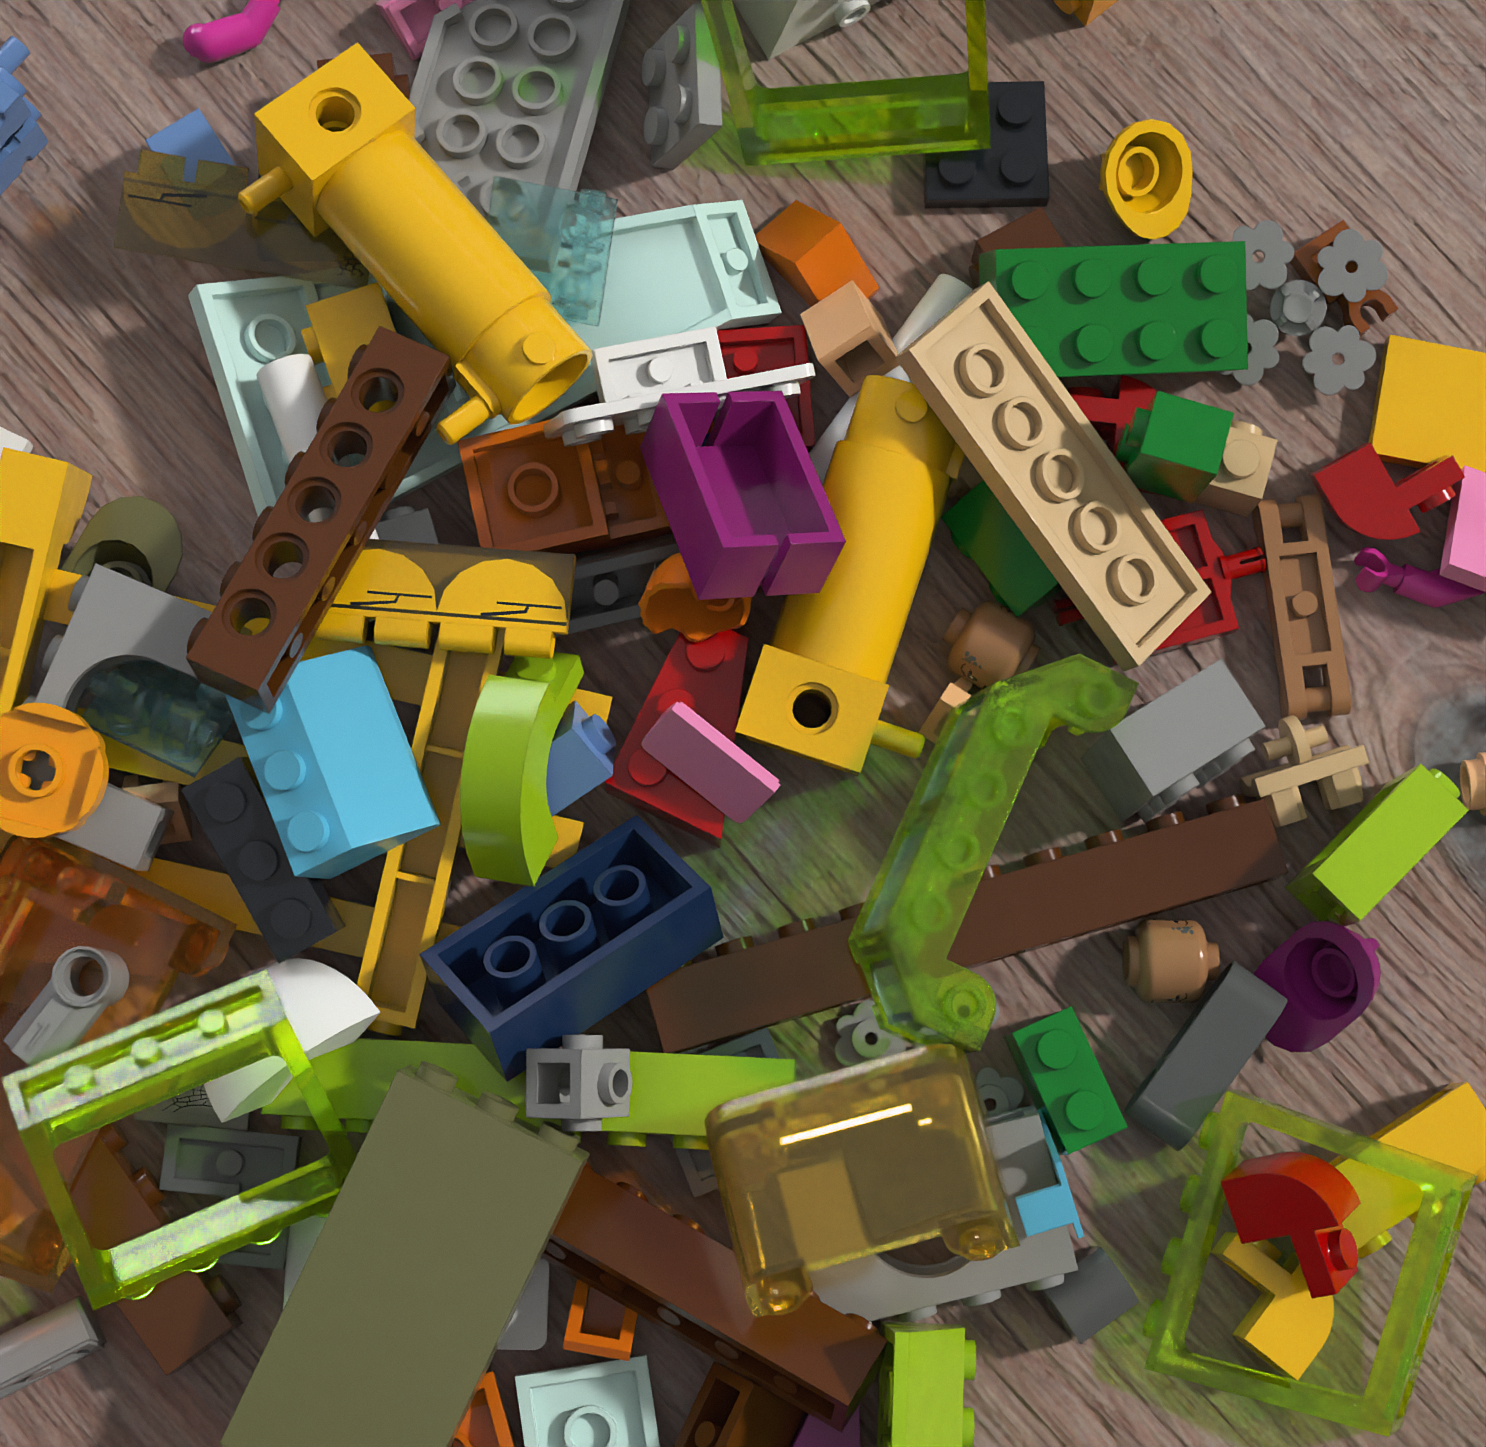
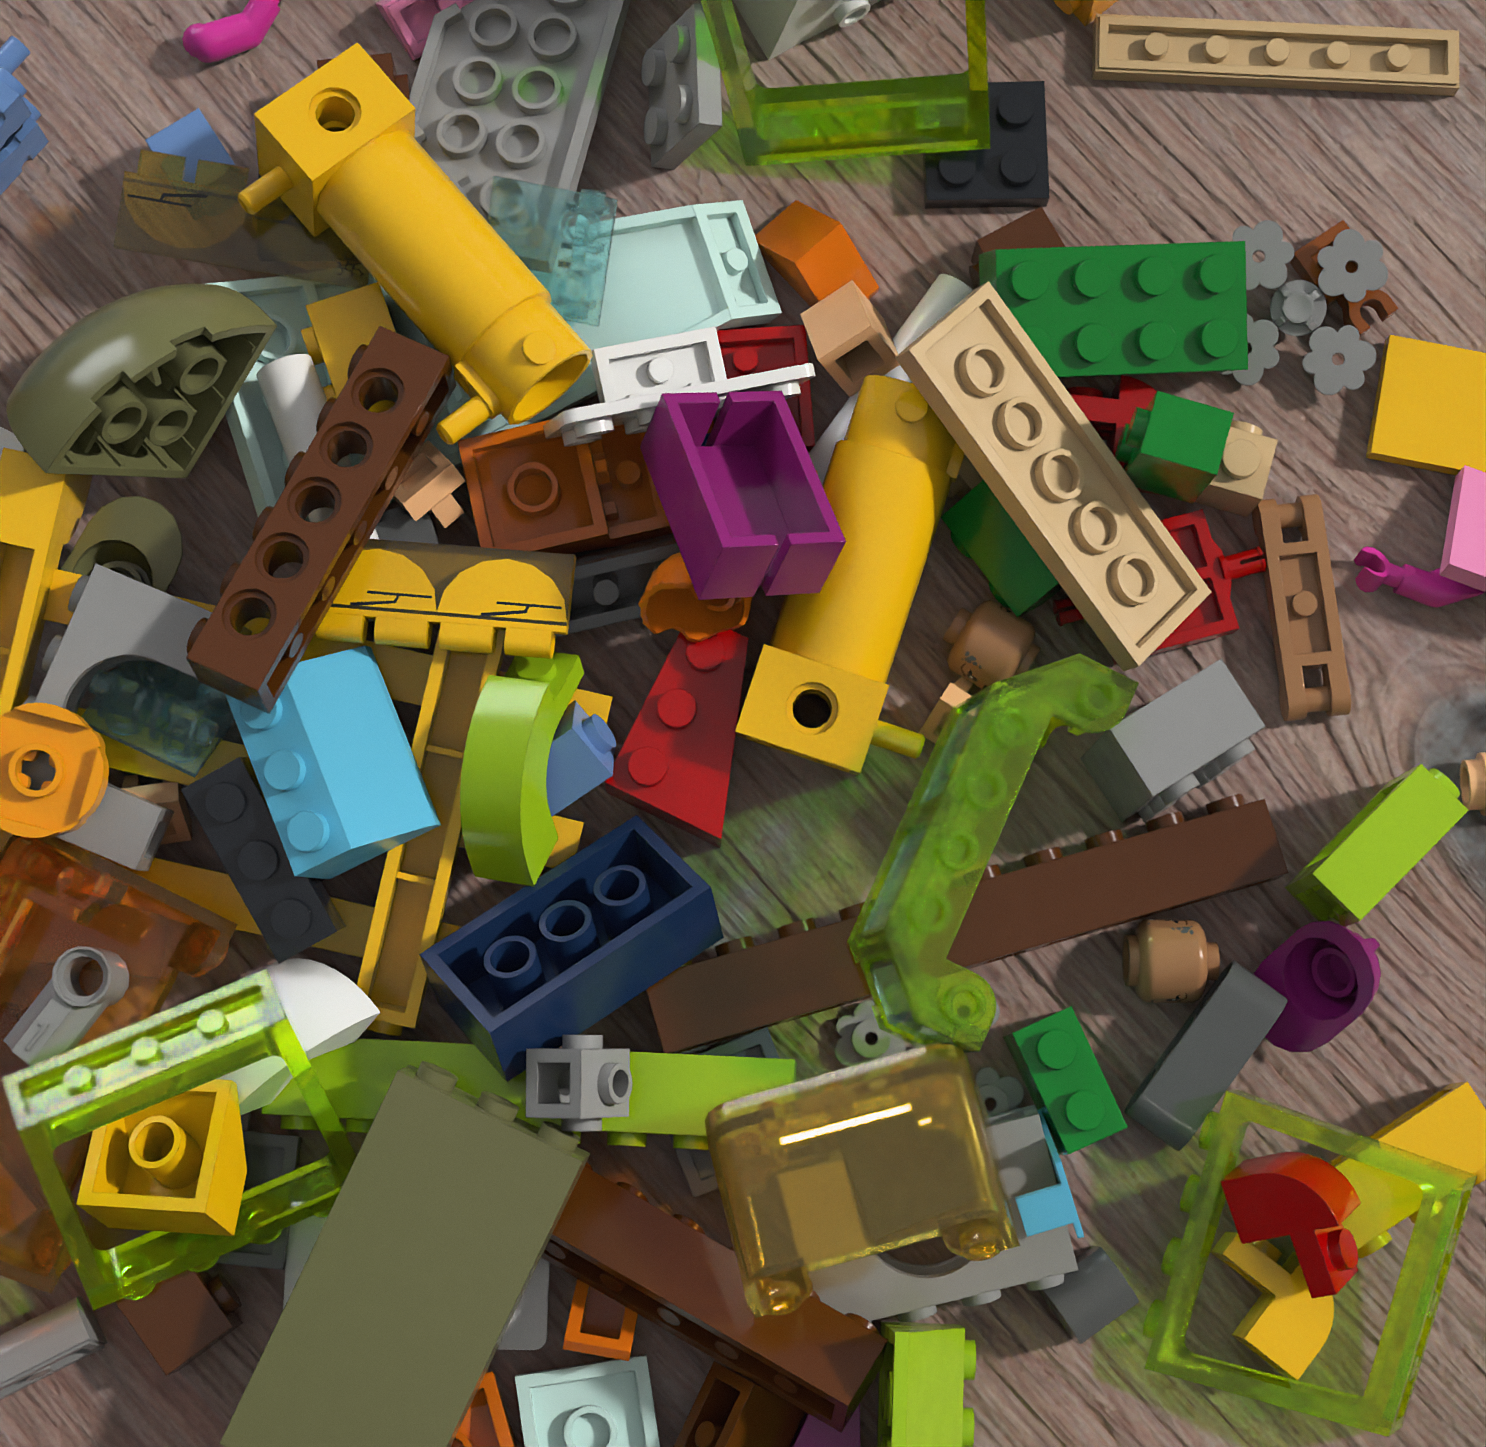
(139, 382): none -> olive brick
(170, 1165): none -> yellow slope
(430, 486): none -> light nougat tile
(709, 762): bright pink slope -> none
(1148, 178): yellow piece -> none
(1275, 54): none -> tan tile
(1333, 770): tan hips -> none
(1370, 504): red brick -> none

